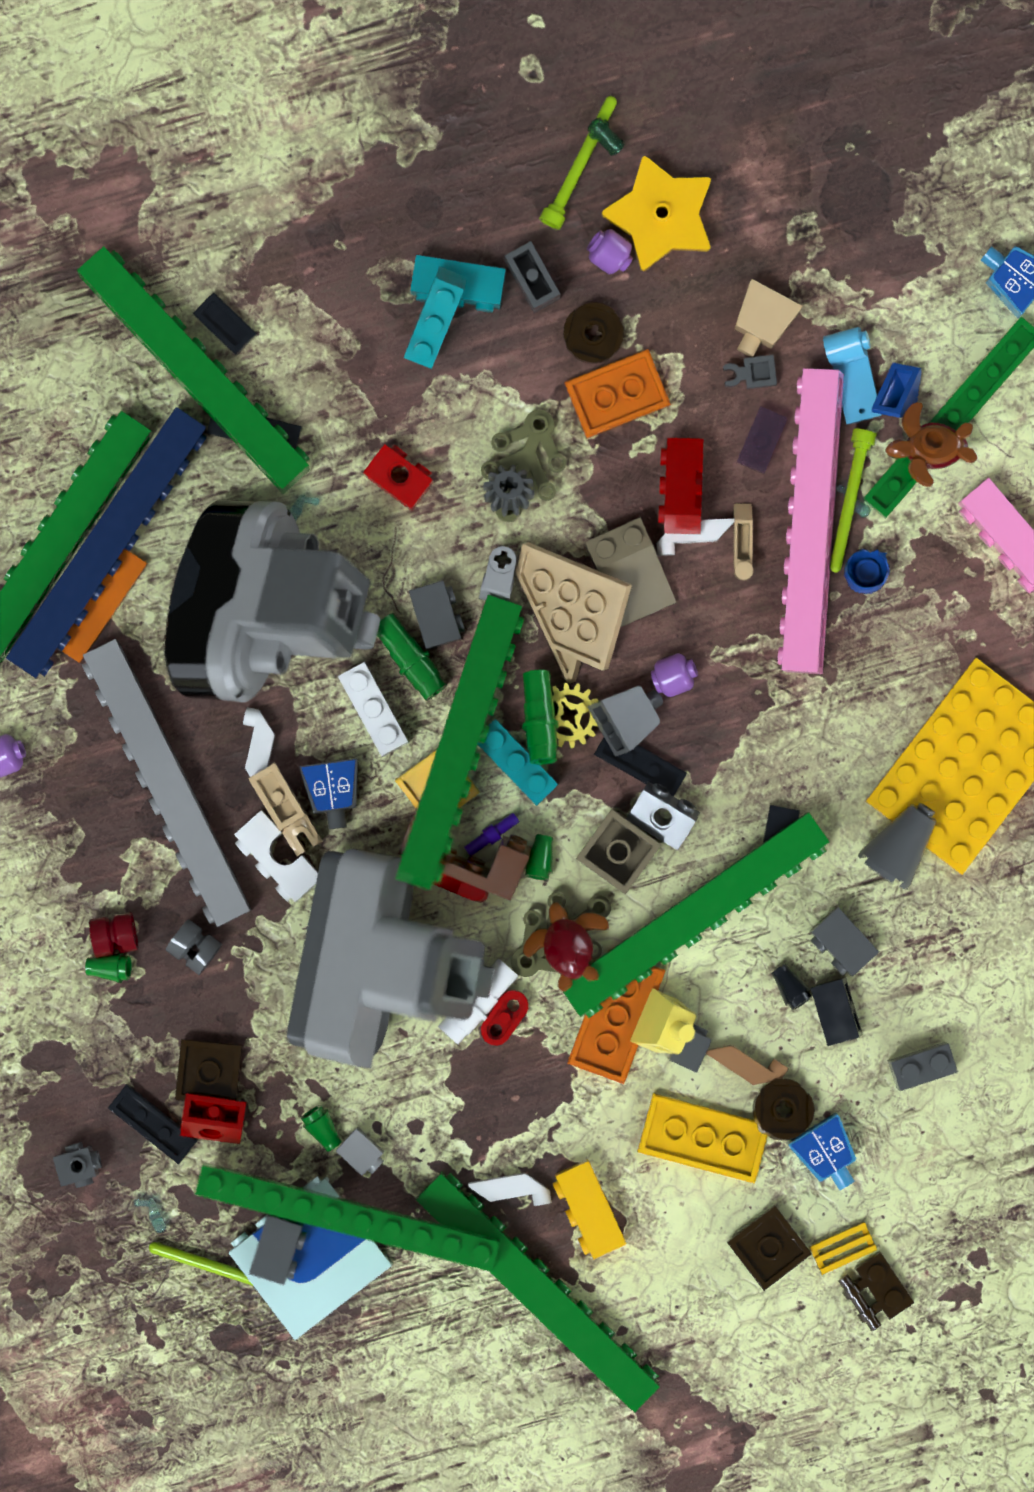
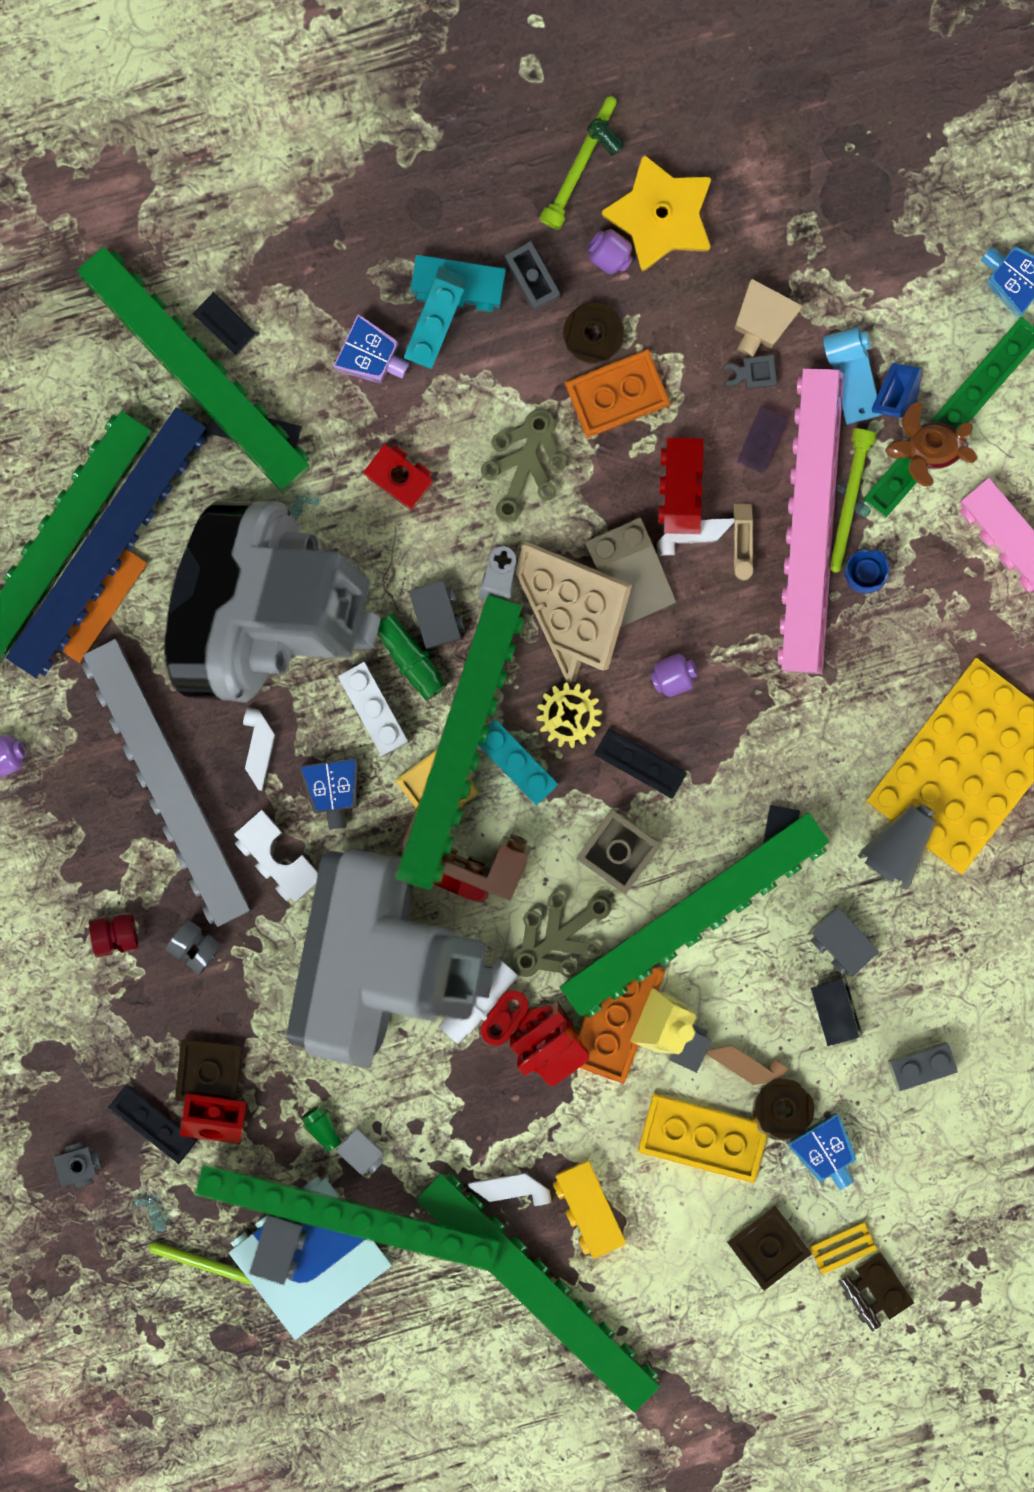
(110, 967): green cone -> none
(284, 808): tan plate -> none
(369, 353): none -> torso
(491, 834): dark purple bar -> none
(498, 485): dark grey gear -> none
(539, 718): green piece -> none
(541, 858): green cone -> none
(548, 1044): none -> red piece
(567, 944): animal -> none
(627, 718): torso -> none
(670, 830): brick -> none
(791, 987): black cone -> none

